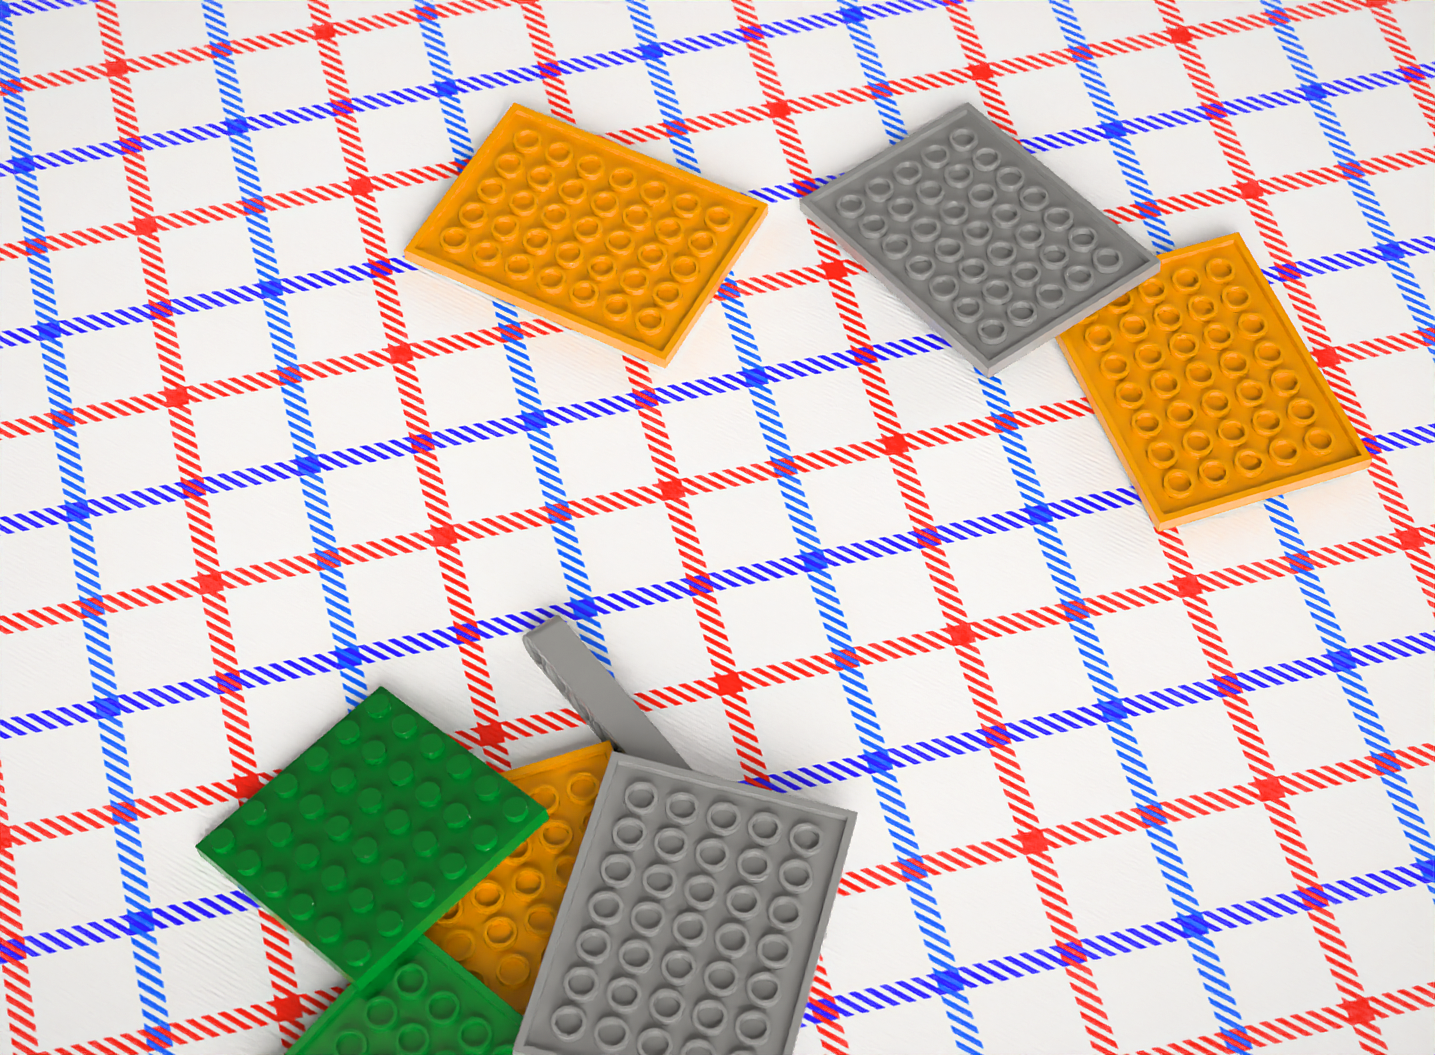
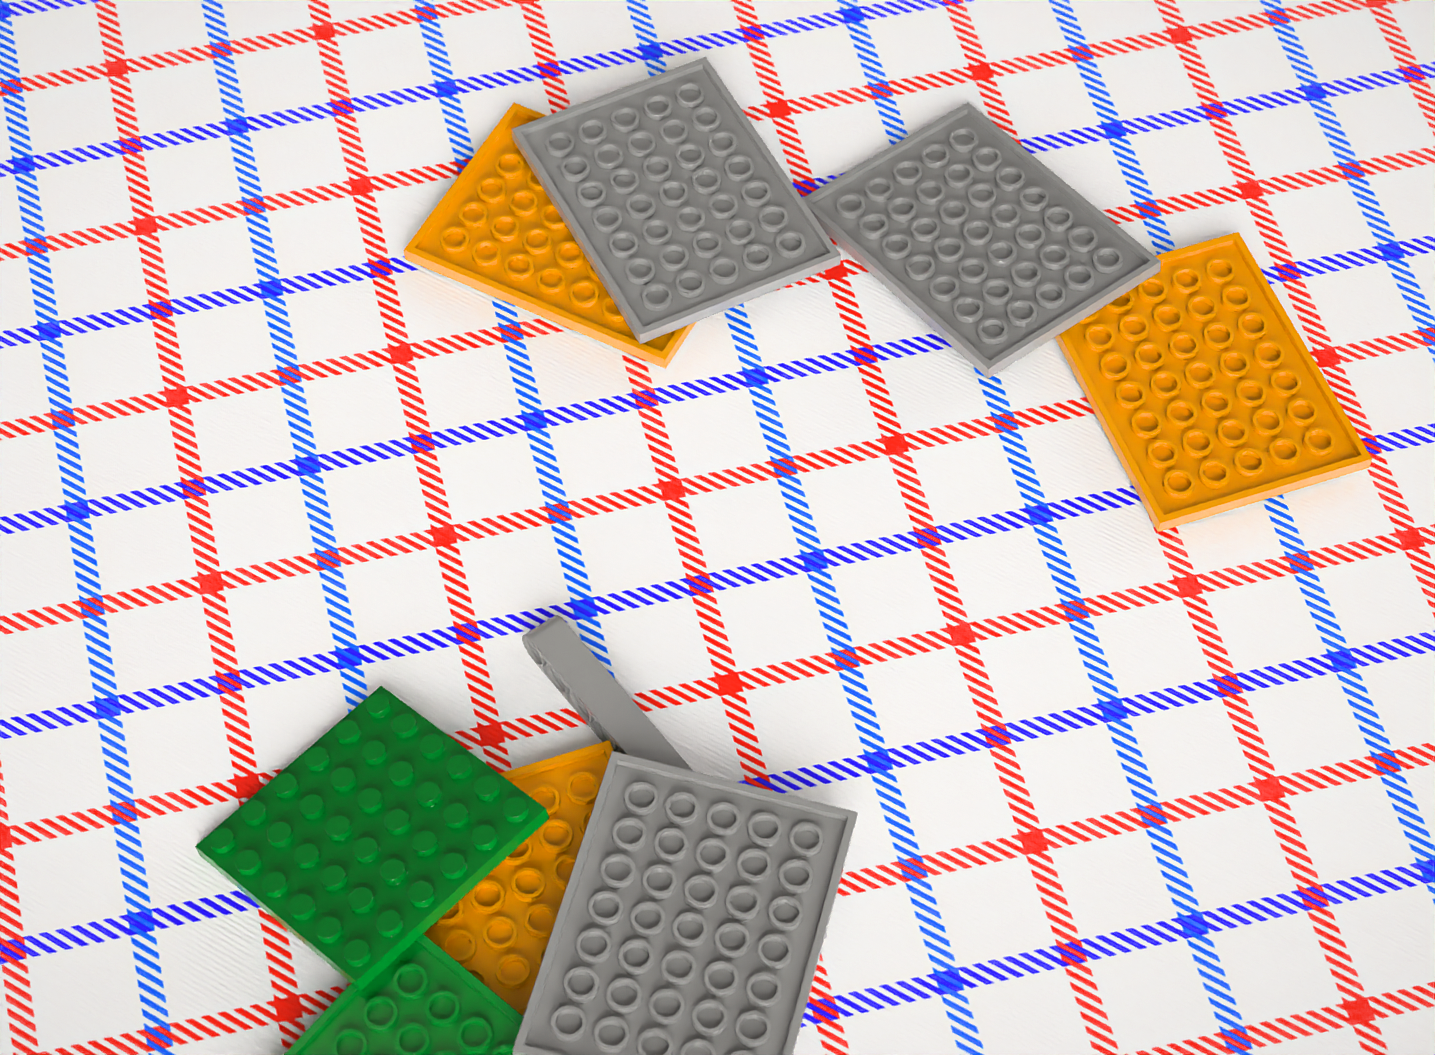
(674, 199): none -> light grey plate

